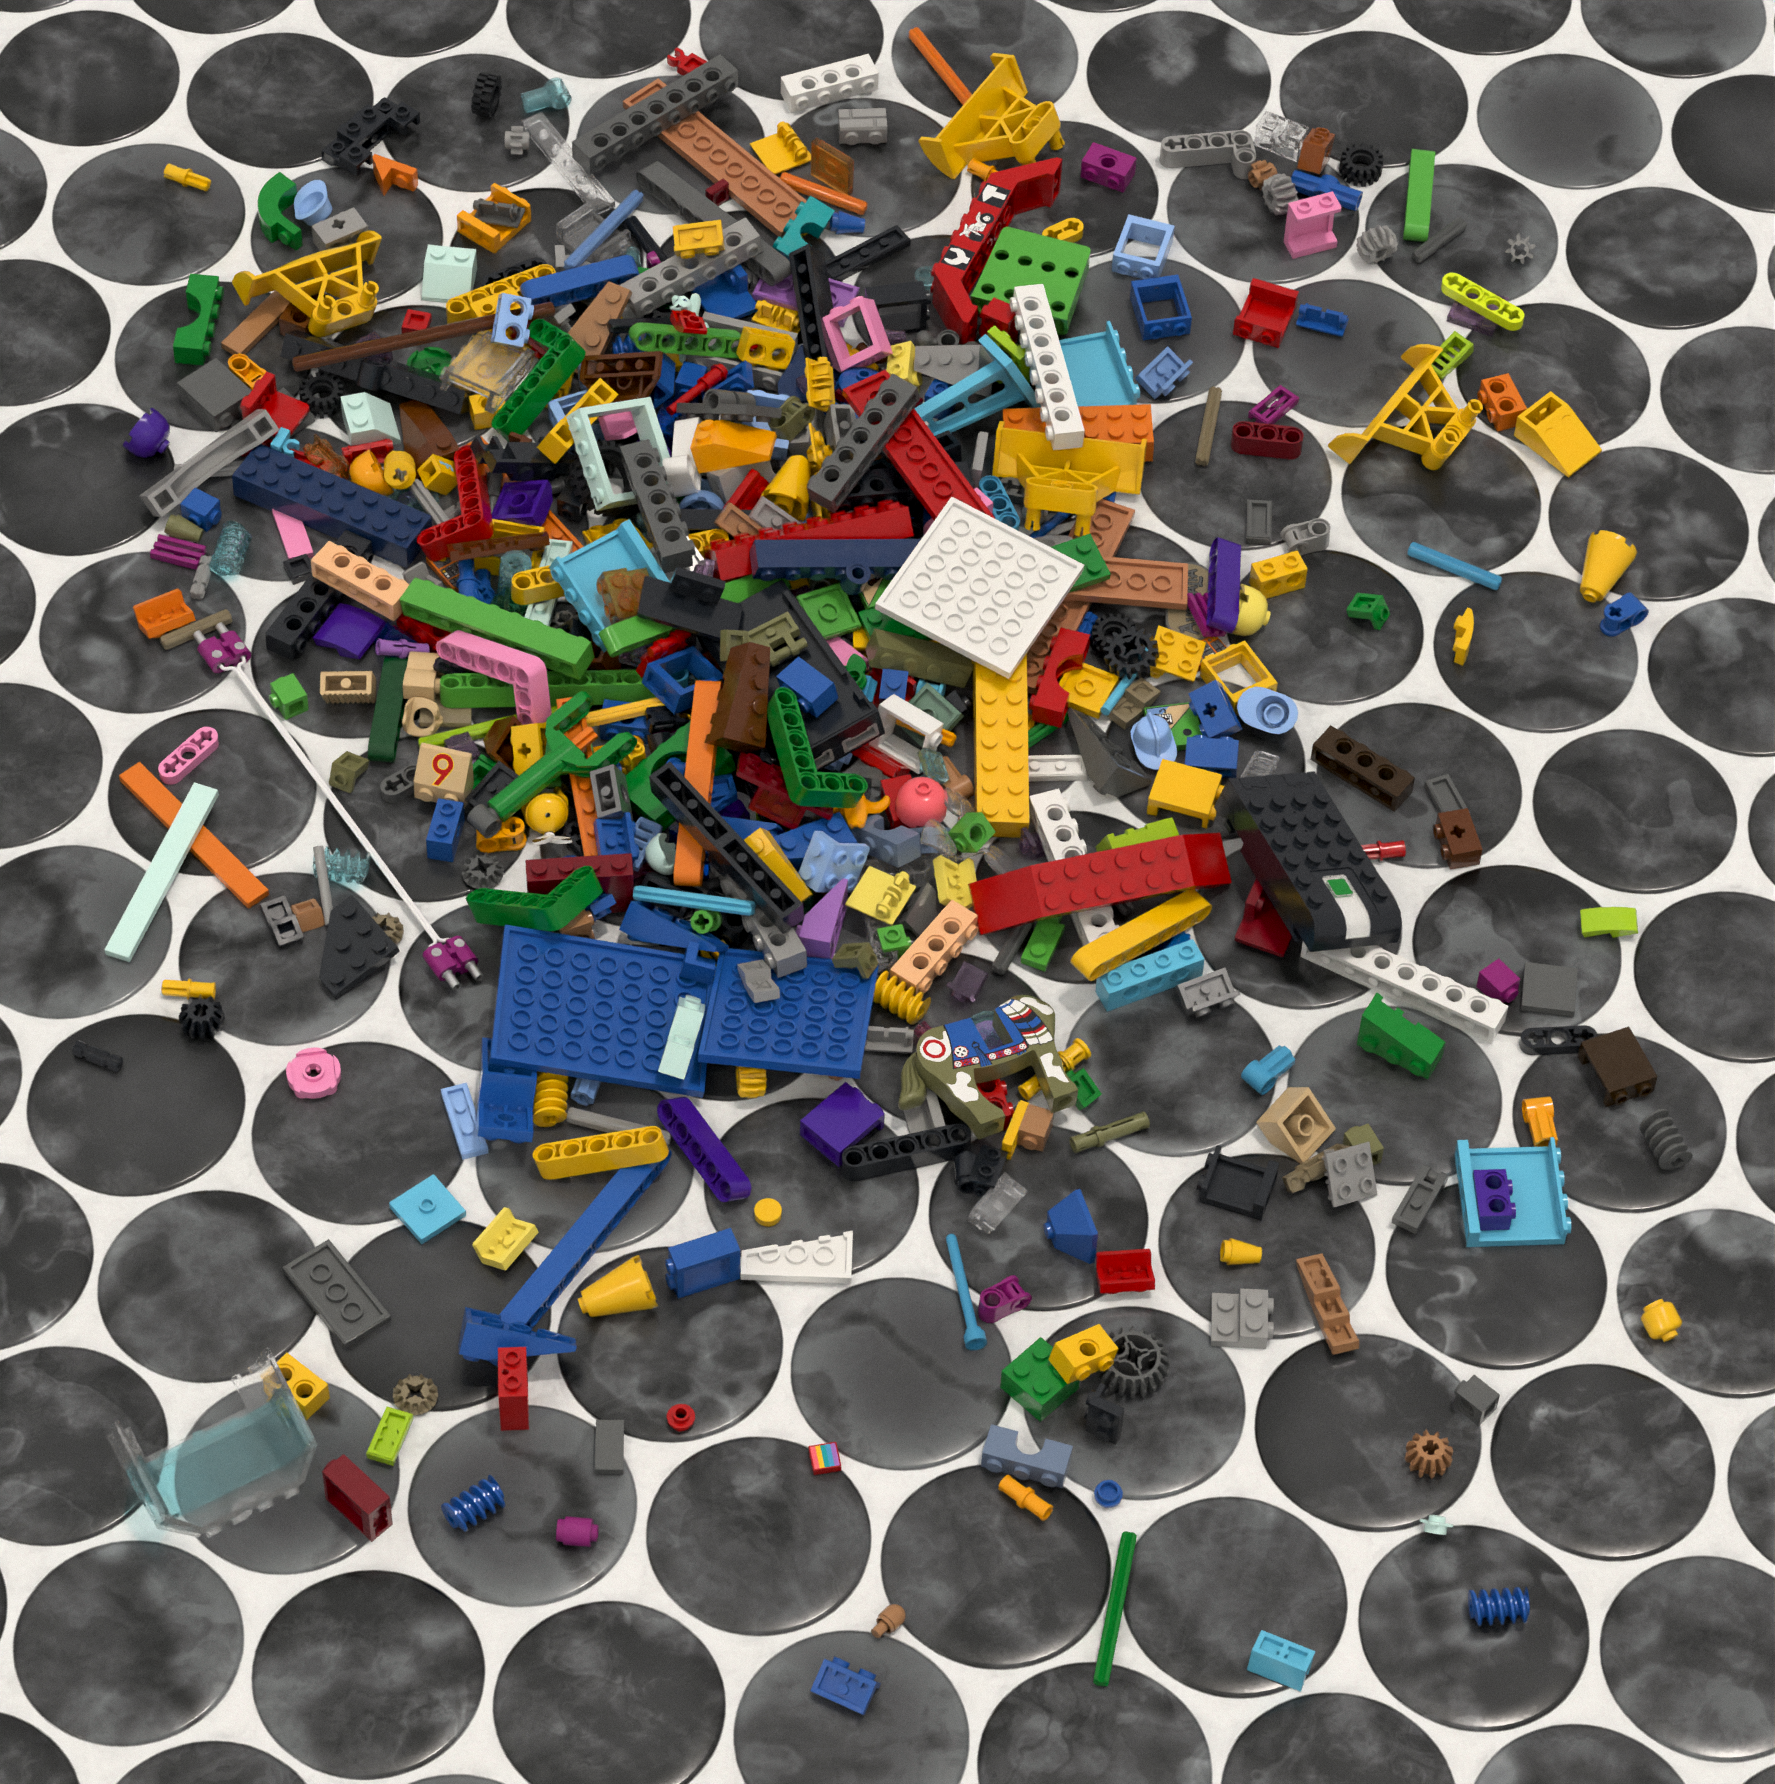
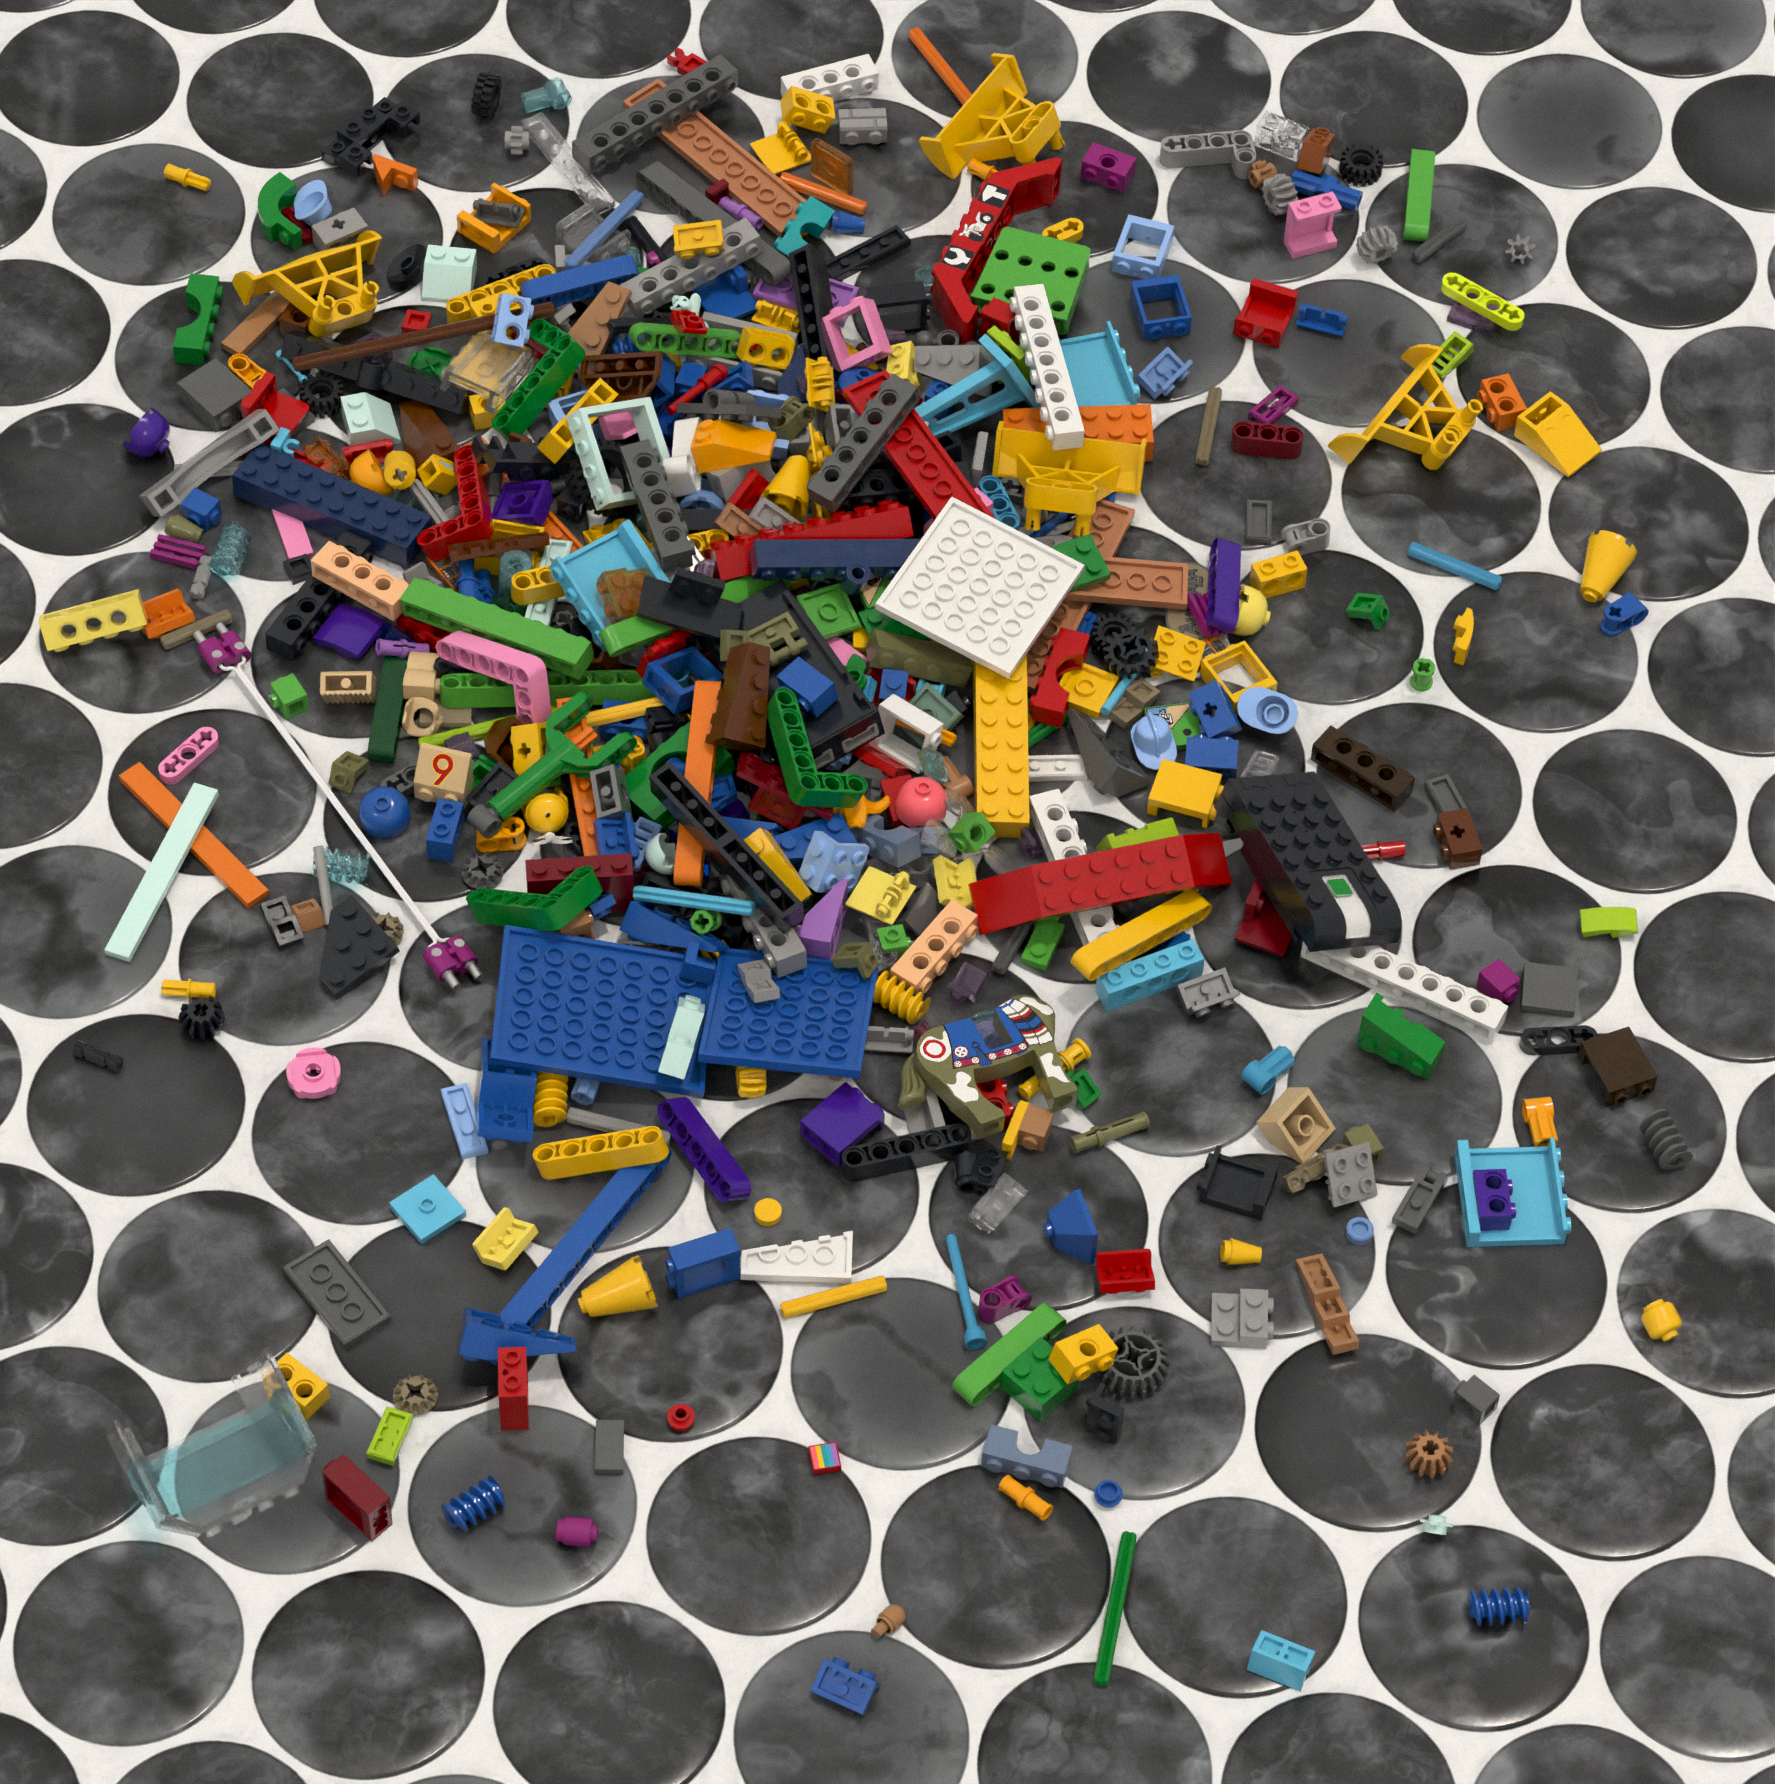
(102, 609): none -> light yellow brick
(289, 213): none -> dark red axle
(290, 365): none -> medium azure hinge
(384, 812): none -> blue cylinder
(407, 263): none -> black dish
(741, 211): none -> medium lavender pin
(807, 109): none -> yellow brick
(833, 1296): none -> yellow axle
(985, 1372): none -> bright green beam
(1359, 1231): none -> medium blue tile
(1422, 677): none -> bright green bush

